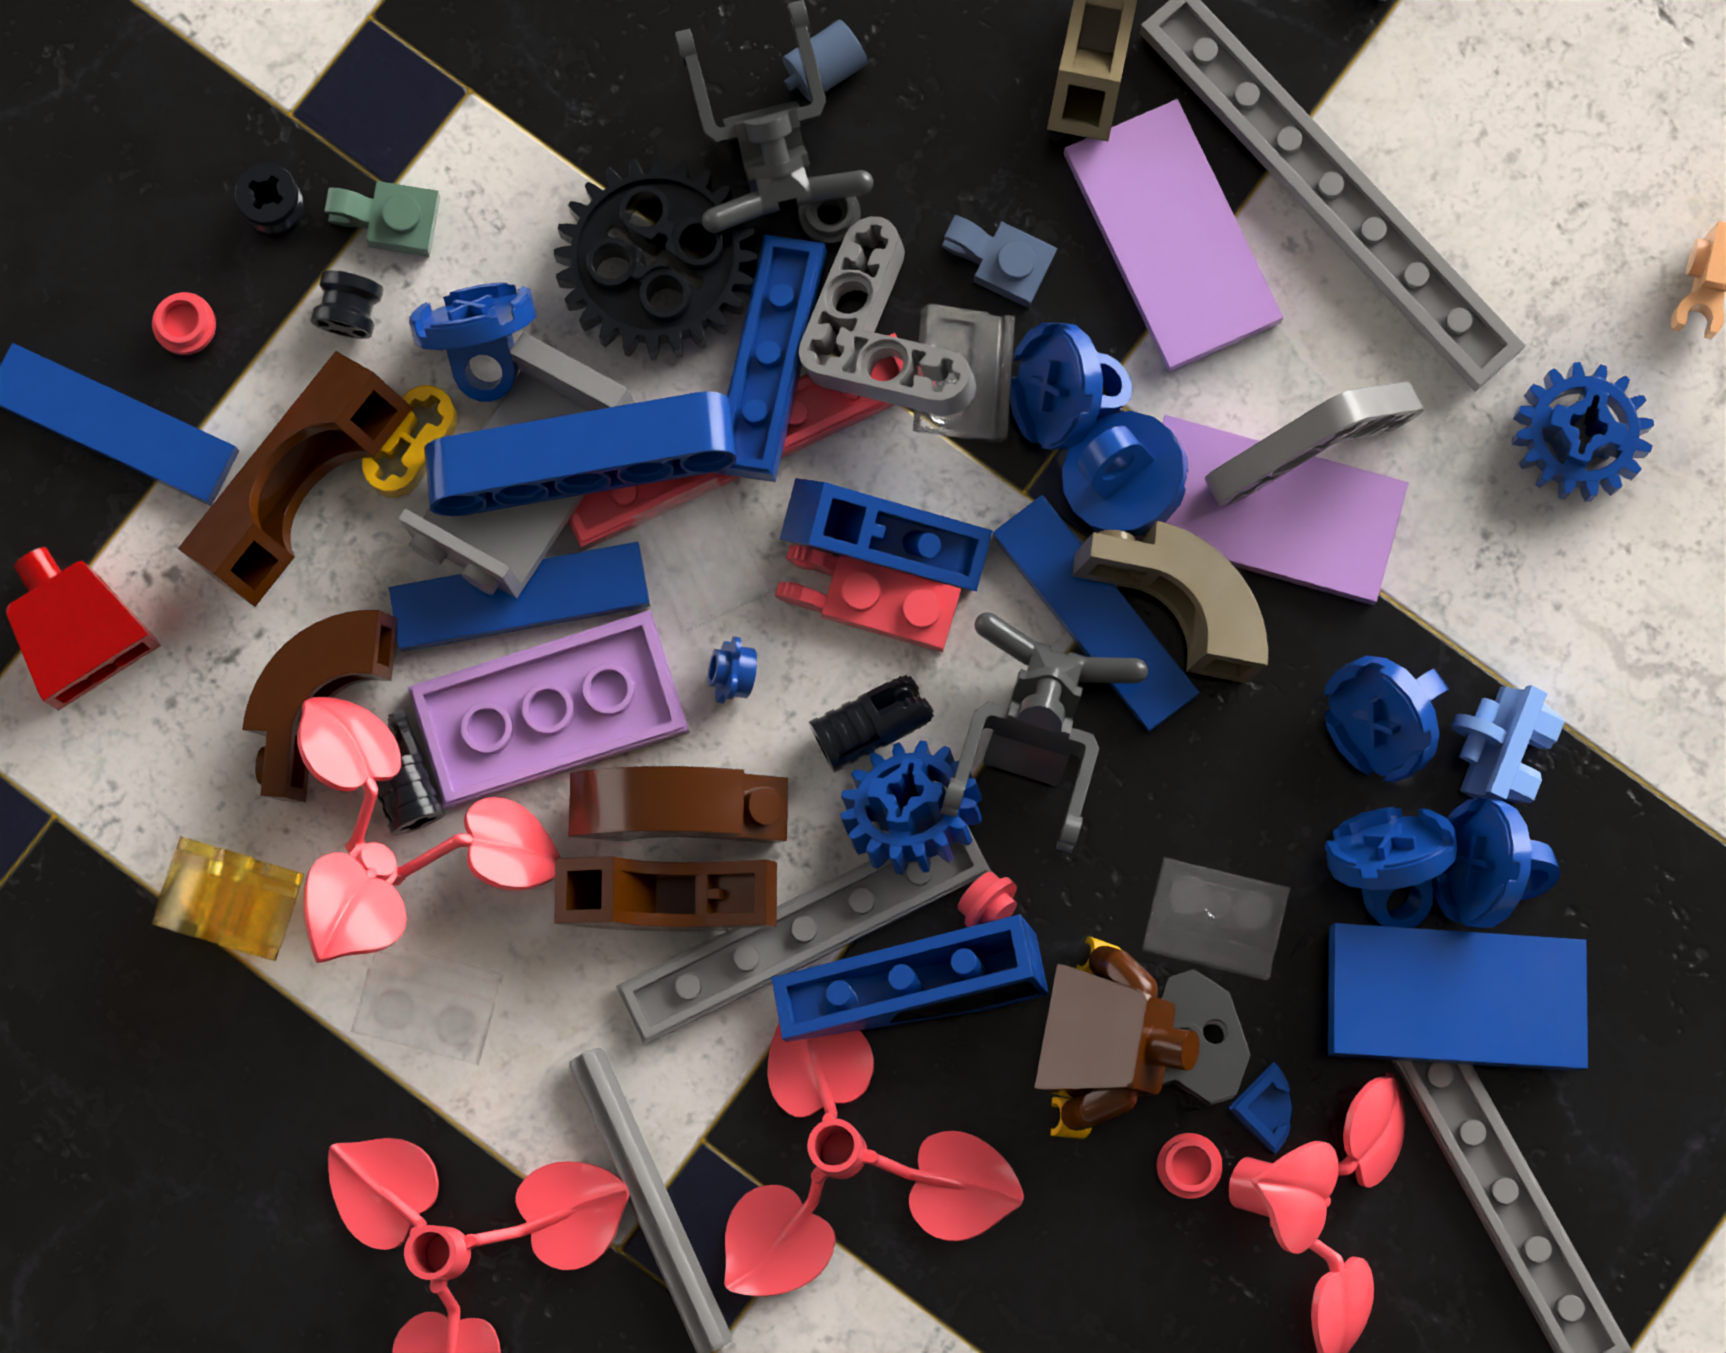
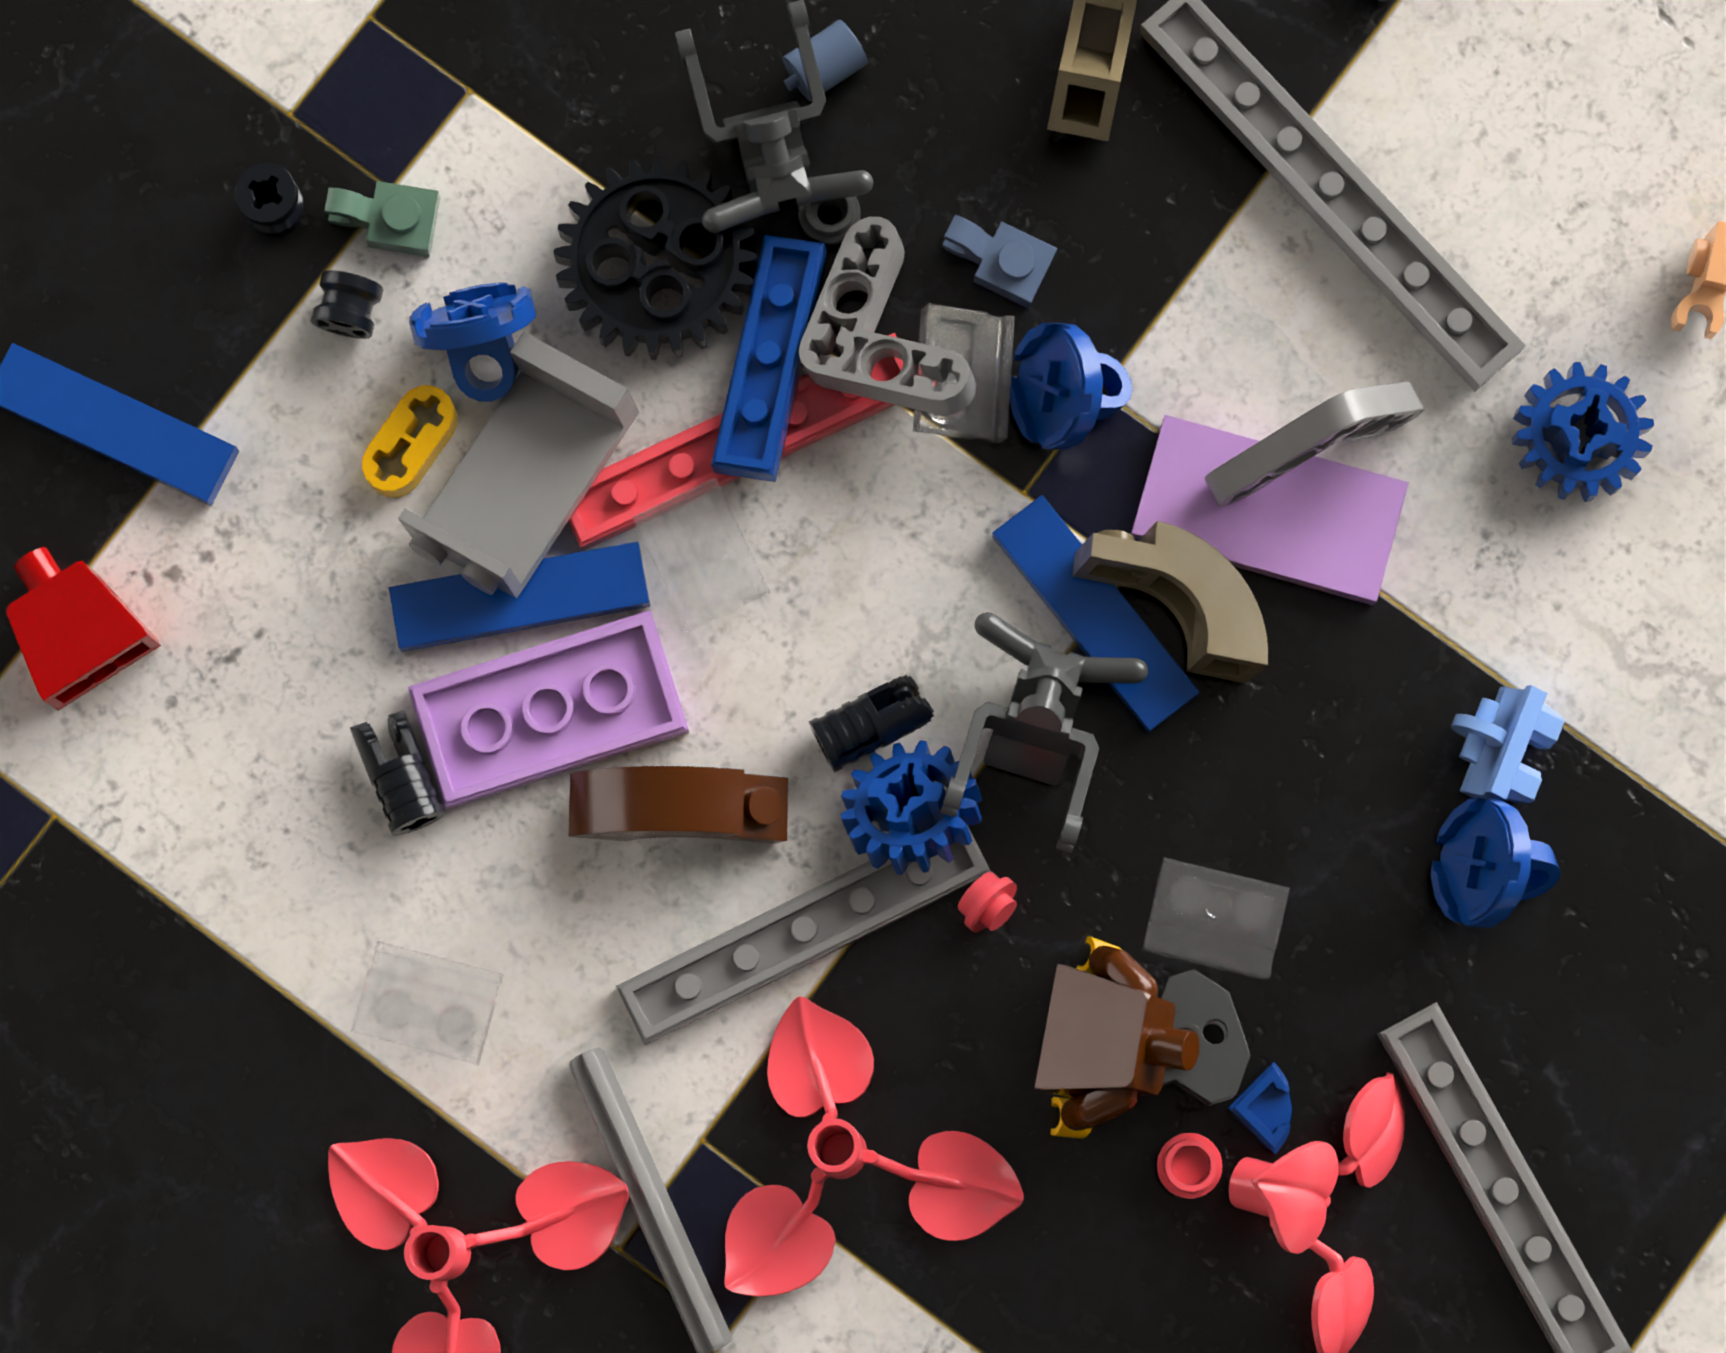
(184, 323): coral plate -> none
(227, 898): clear yellow brick -> none
(248, 528): reddish brown arch -> none
(312, 664): reddish brown arch -> none
(351, 896): coral plant -> none
(580, 454): blue beam -> none
(665, 895): reddish brown arch -> none
(732, 670): blue plate -> none
(875, 598): coral hinge -> none
(885, 533): blue slope -> none
(914, 981): blue slope -> none
(1125, 474): blue tile -> none
(1173, 236): lavender tile -> none
(1384, 716): blue tile -> none
(1390, 852): blue tile -> none
(1457, 997): blue tile -> none

